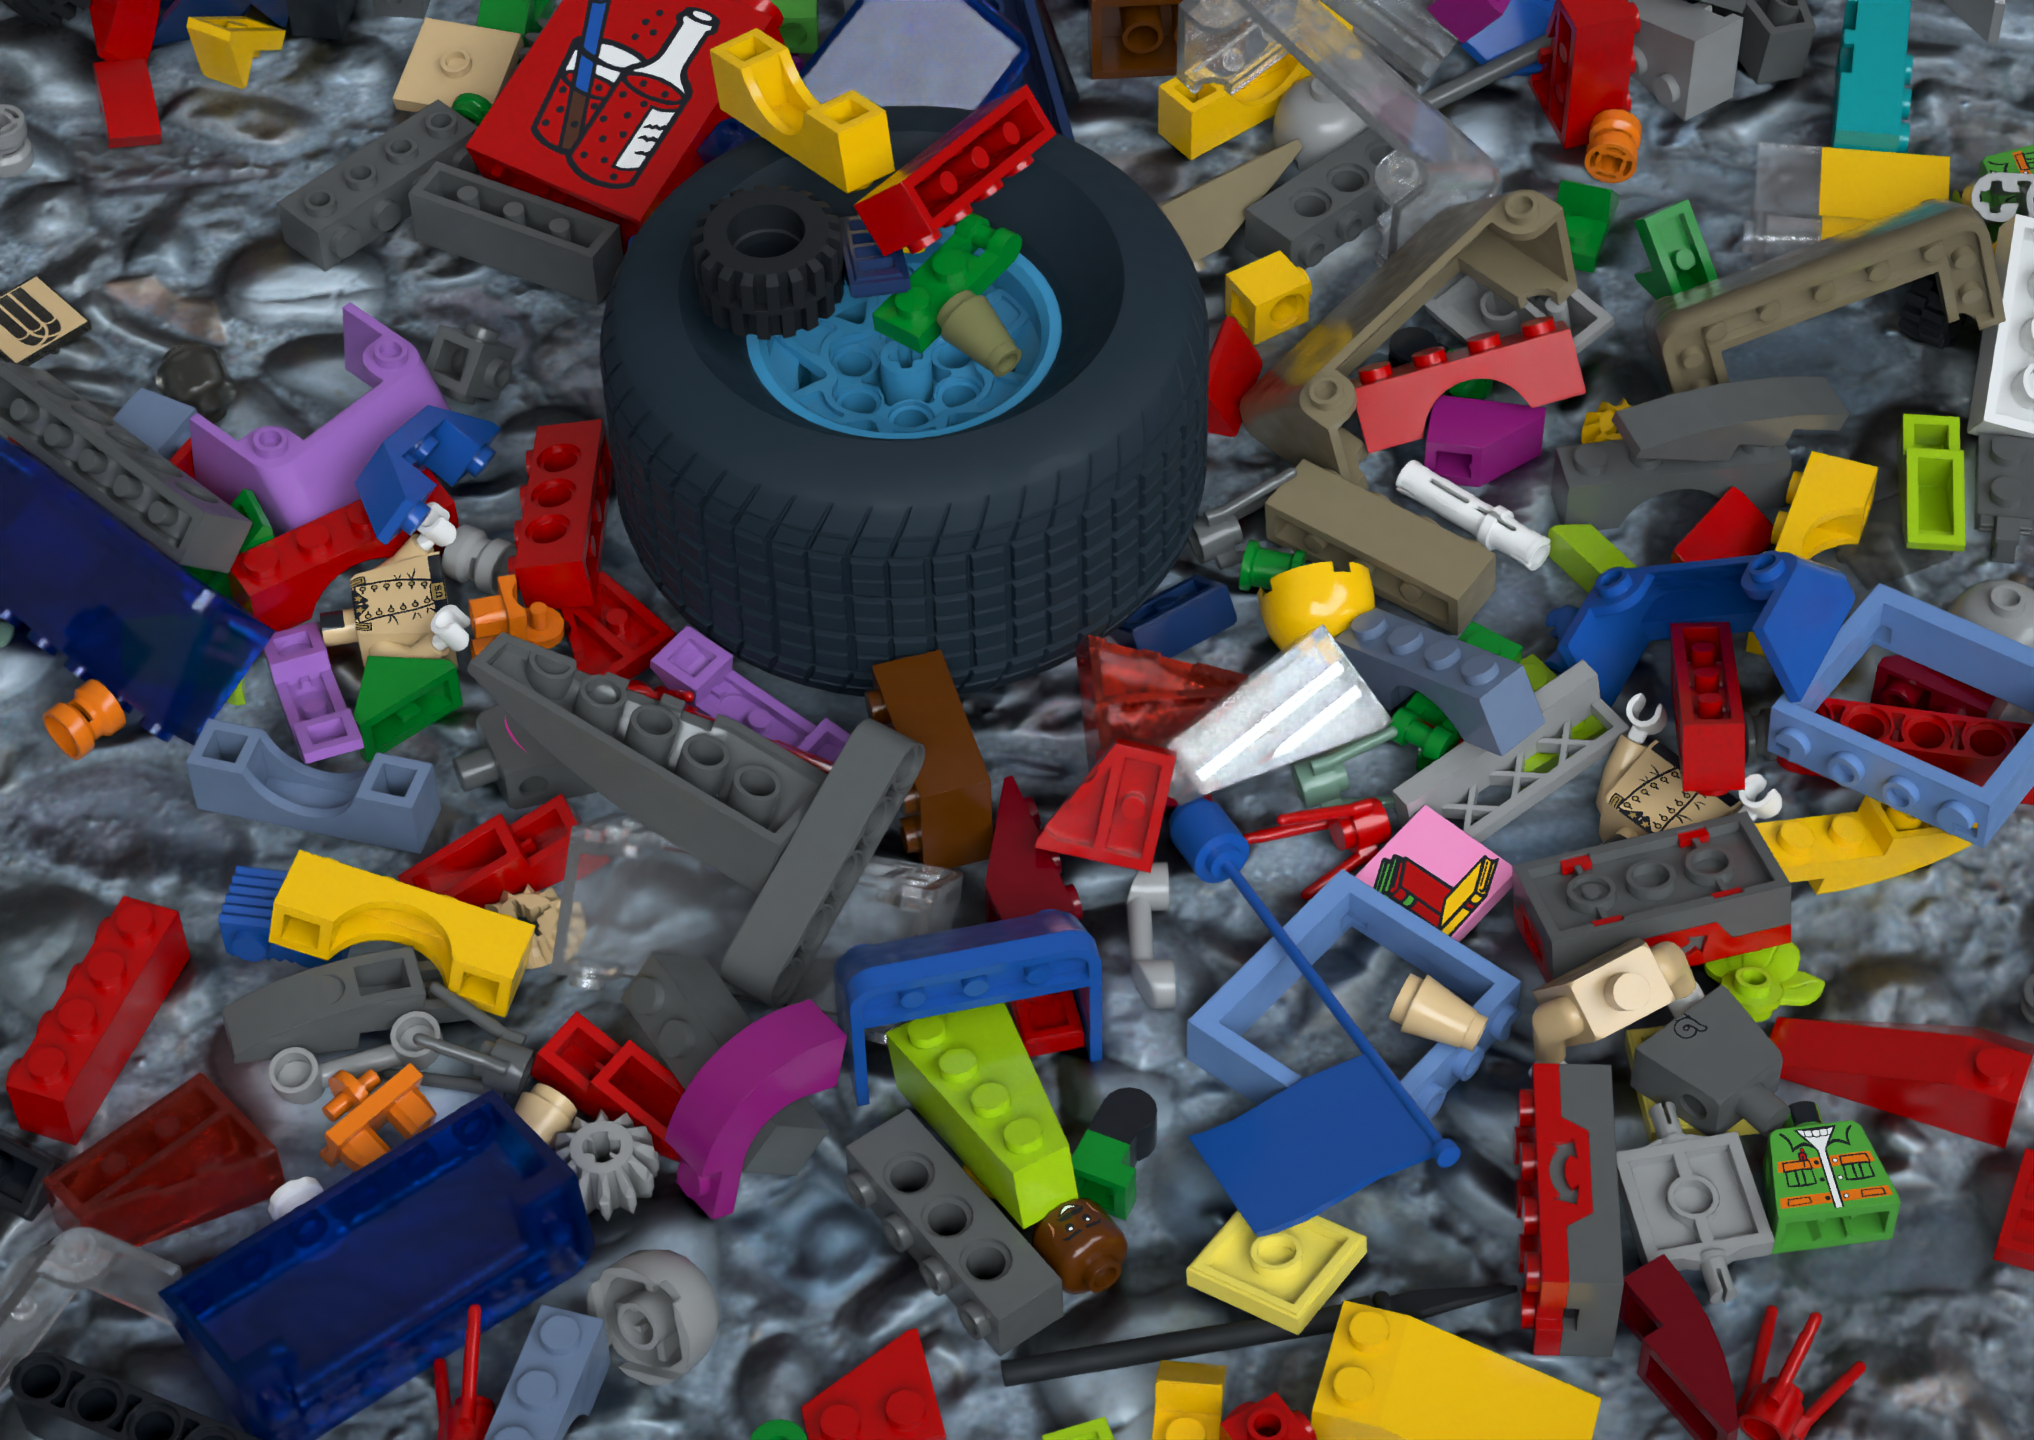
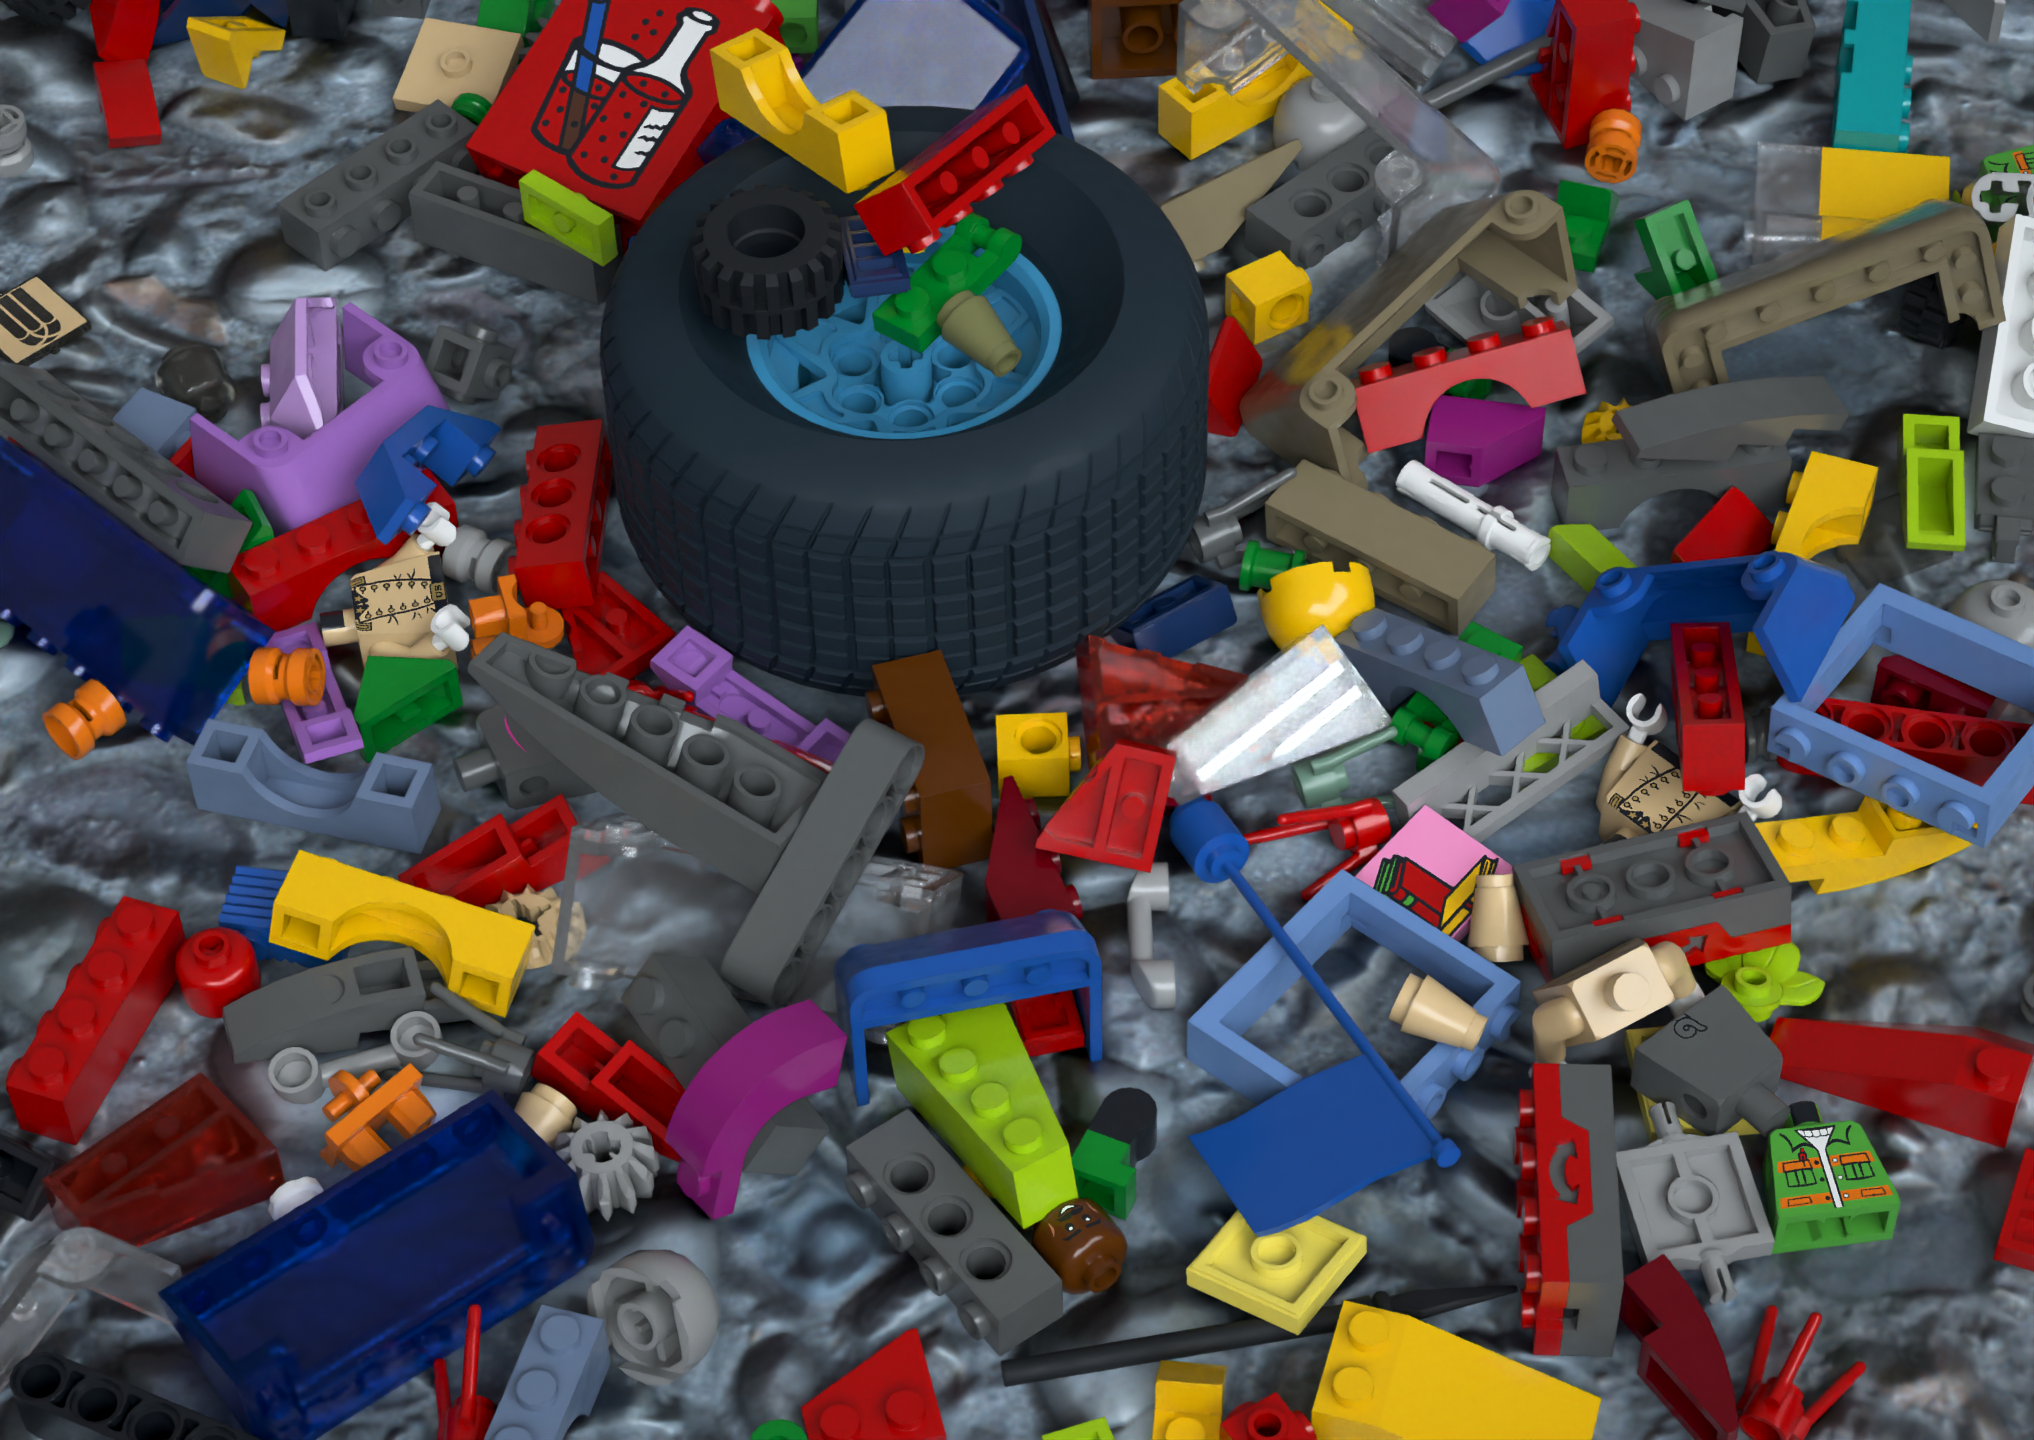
(216, 970): none -> red head
(284, 676): none -> orange wheel
(305, 368): none -> lavender wedge
(568, 217): none -> lime plate
(1037, 753): none -> yellow brick
(1497, 920): none -> tan cone

